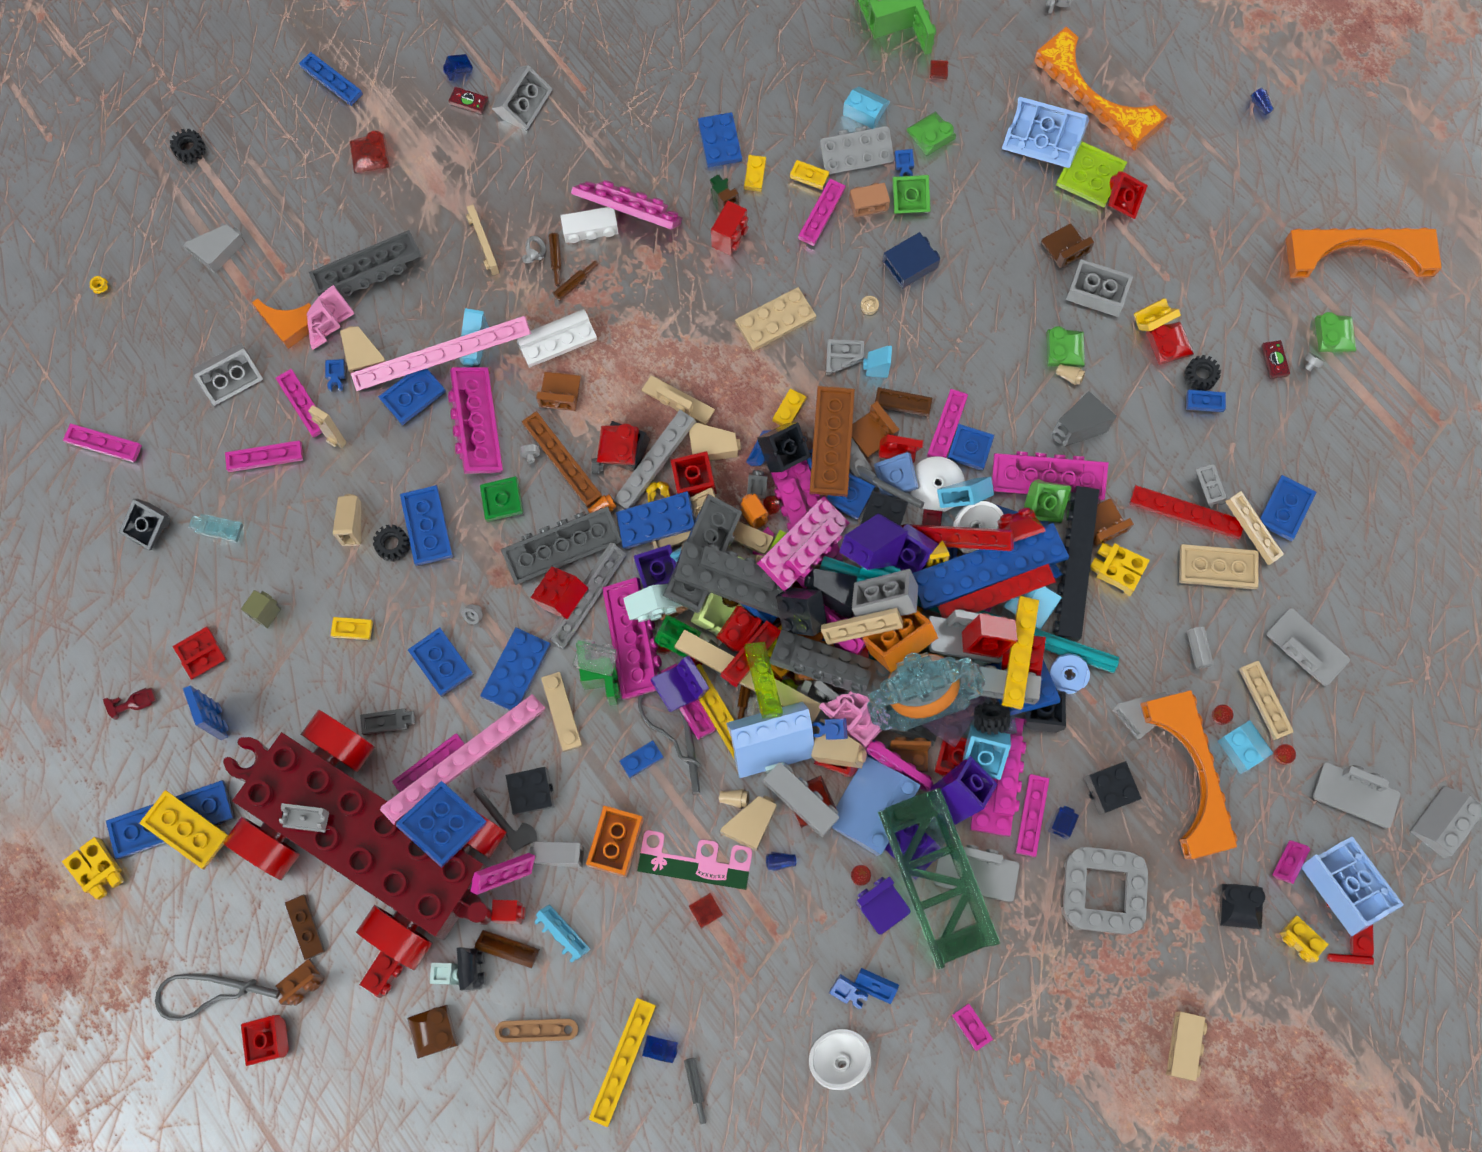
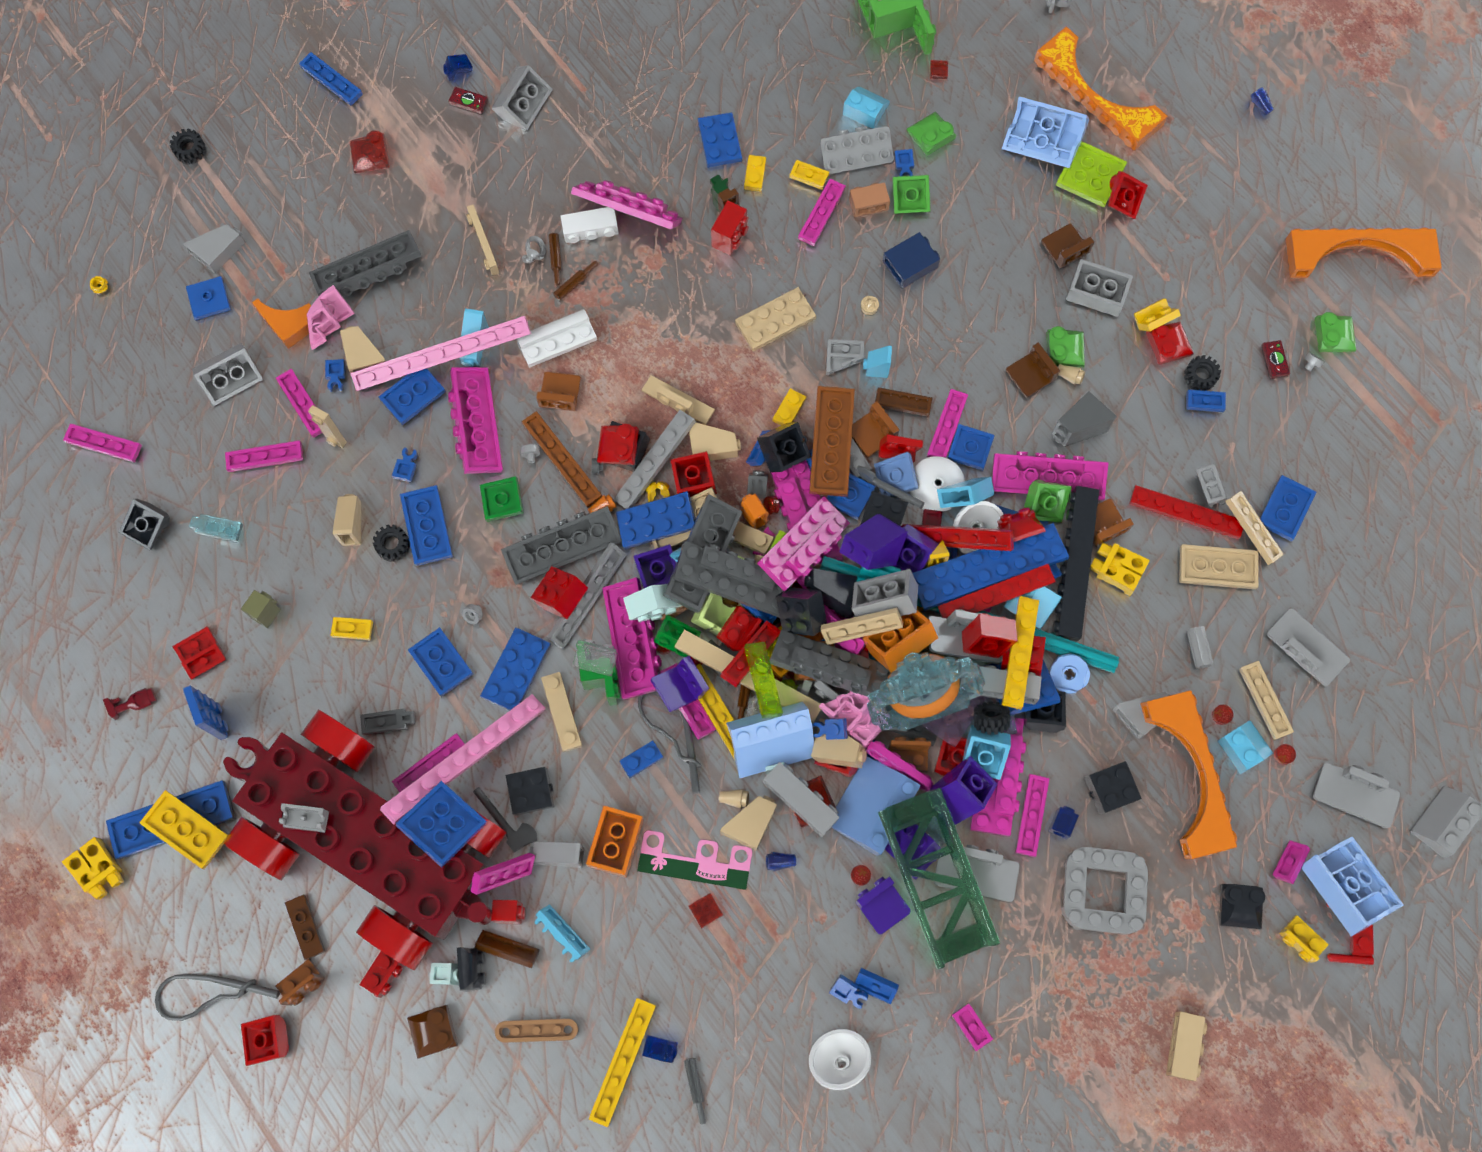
(208, 298): none -> blue plate
(405, 468): none -> blue plate
(1033, 371): none -> reddish brown bracket

